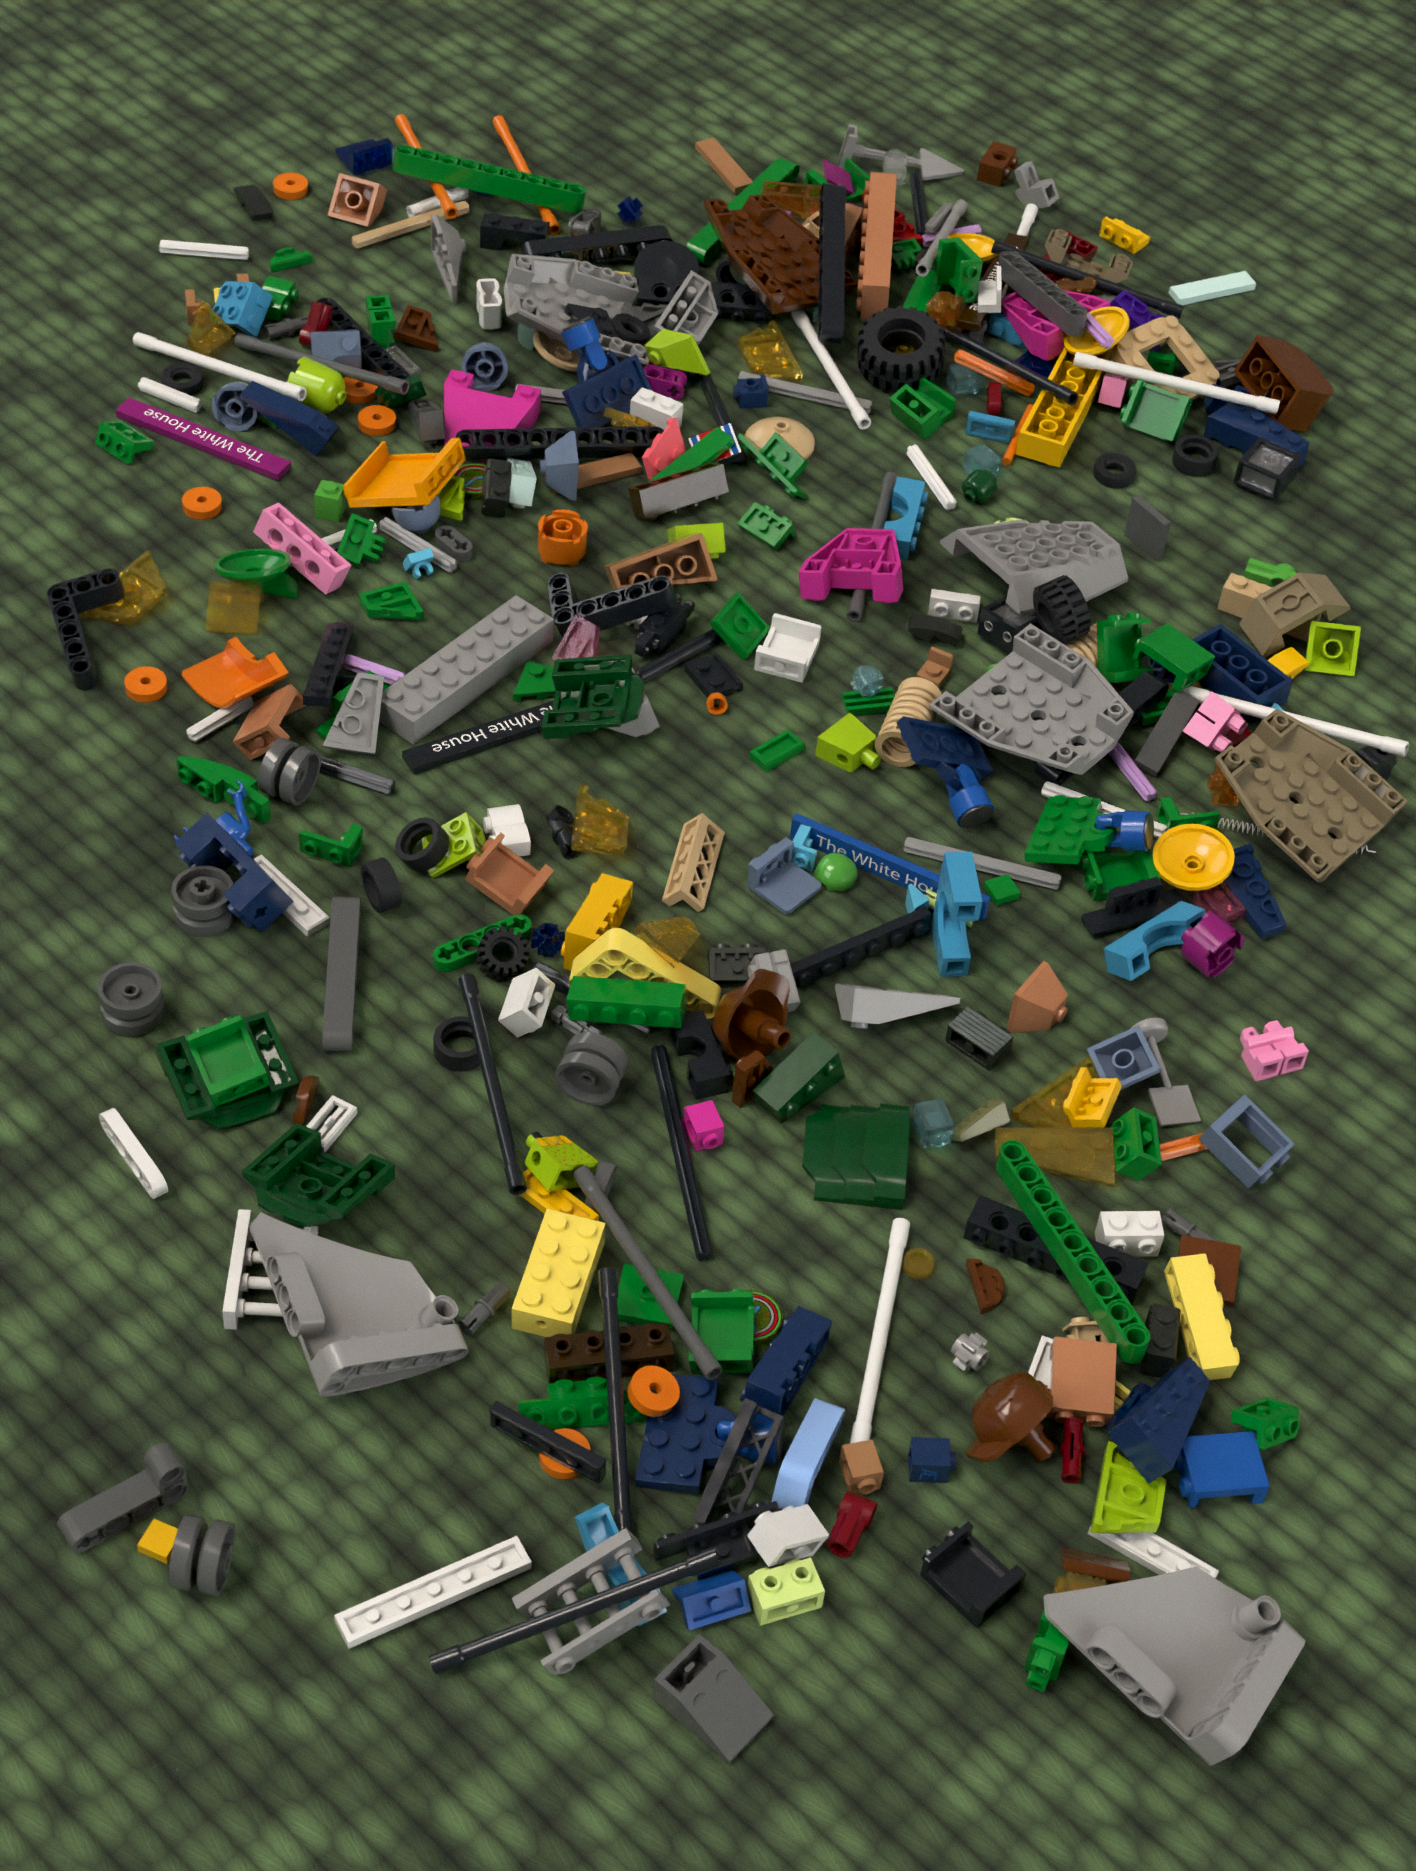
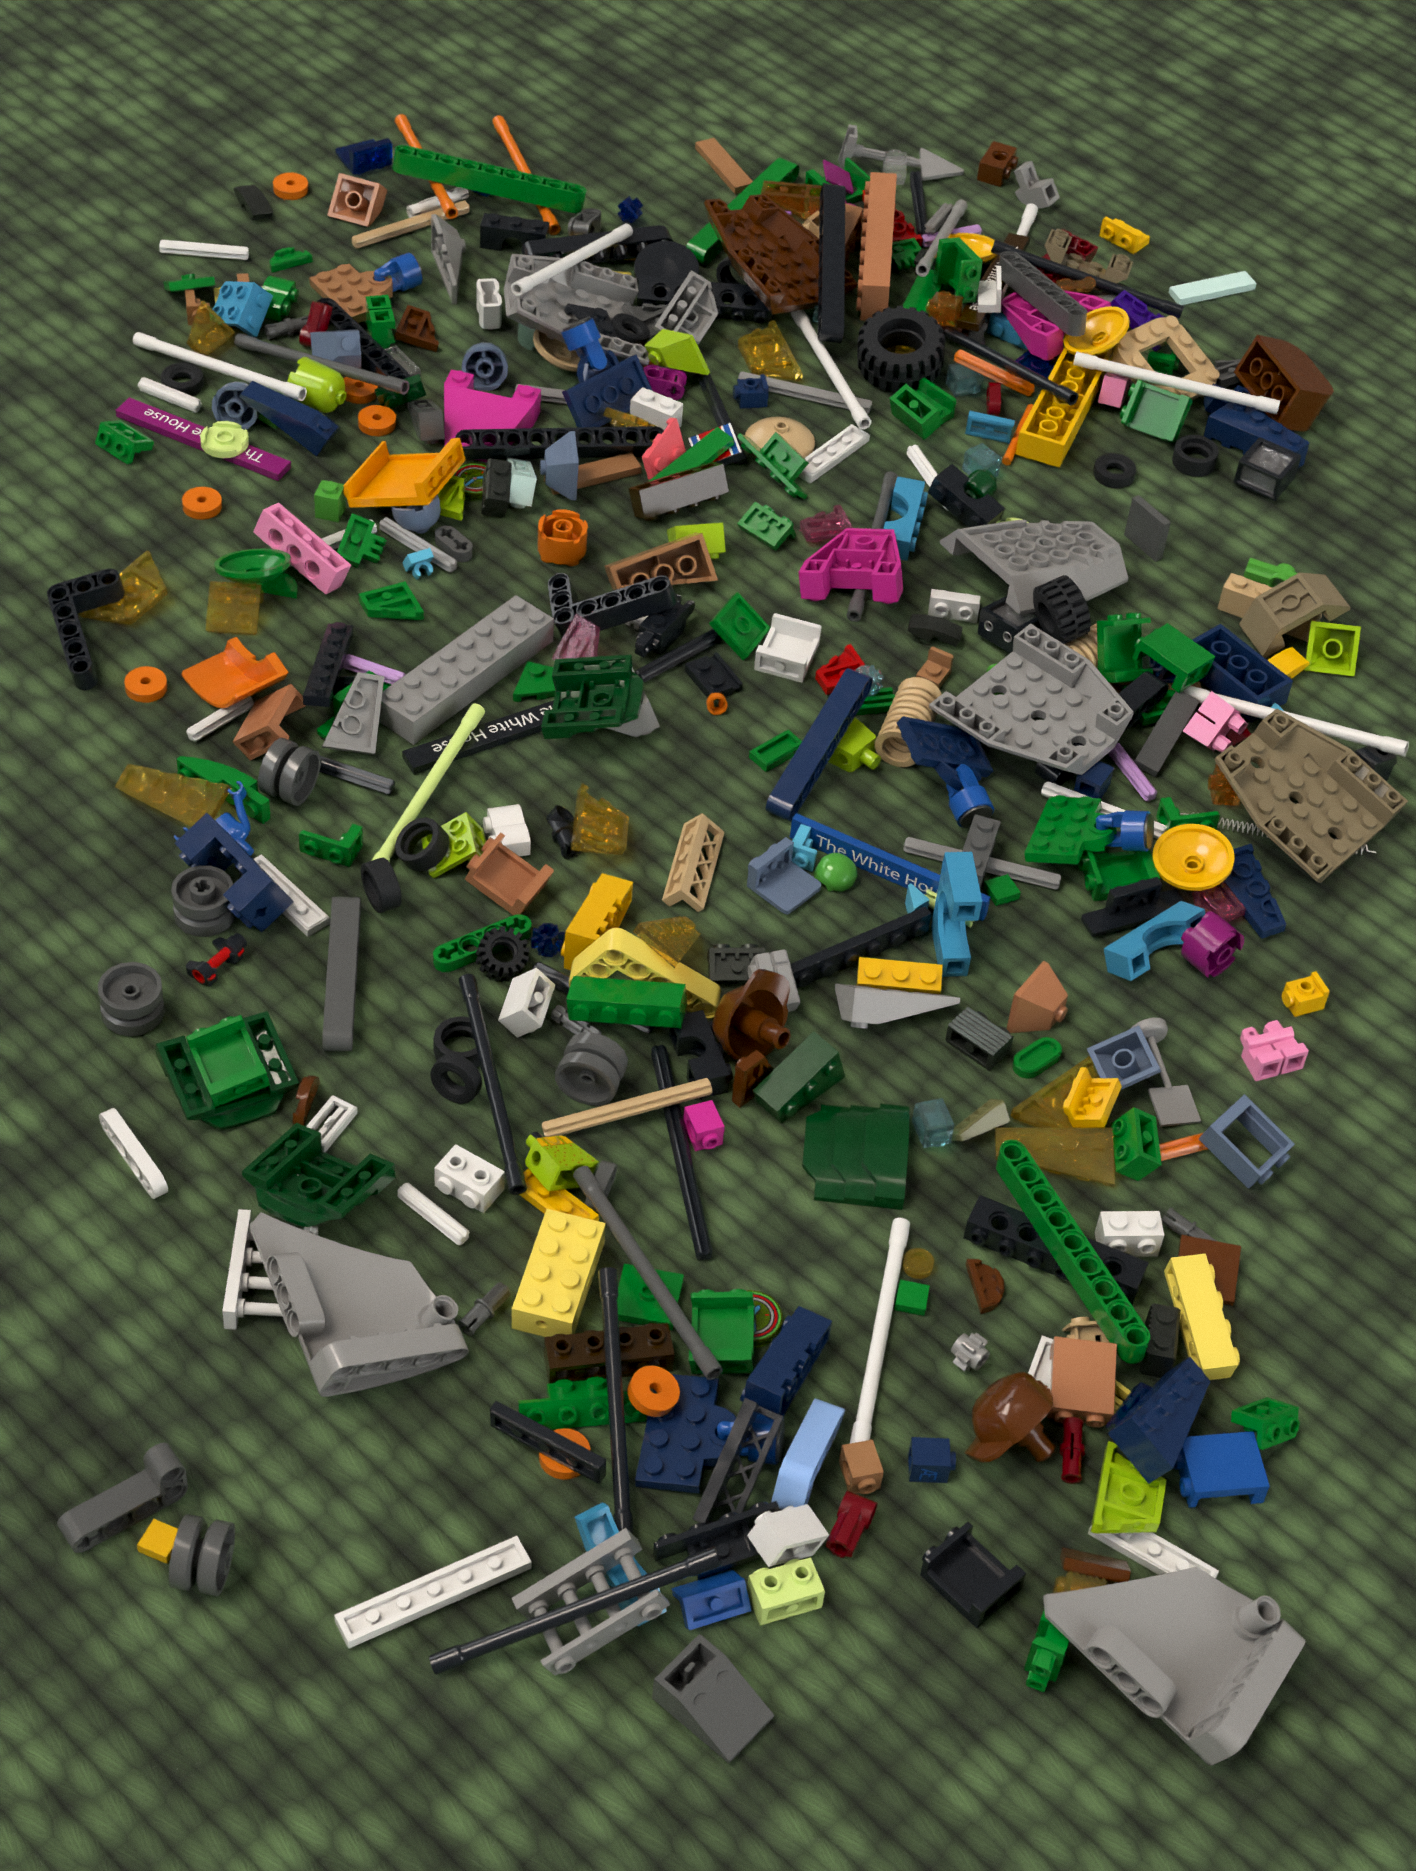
(173, 794): none -> clear yellow wing
(189, 282): none -> green plate
(224, 439): none -> yellowish green tile
(229, 951): none -> black piece
(350, 287): none -> medium nougat plate
(433, 1213): none -> white axle
(448, 1088): none -> black tyre
(467, 725): none -> yellowish green piece
(469, 1178): none -> white brick
(528, 282): none -> white piece
(627, 1108): none -> tan axle
(819, 744): none -> dark blue beam
(825, 526): none -> clear pink wing
(830, 674): none -> red wing
(833, 452): none -> white tile
(899, 975): none -> yellow plate
(912, 1297): none -> green tile
(949, 491): none -> black arch
(981, 842): none -> dark grey arch
(1037, 1057): none -> green tile
(1095, 780): none -> dark blue brick
(1098, 332): lavender axle -> none
(1305, 994): none -> yellow brick

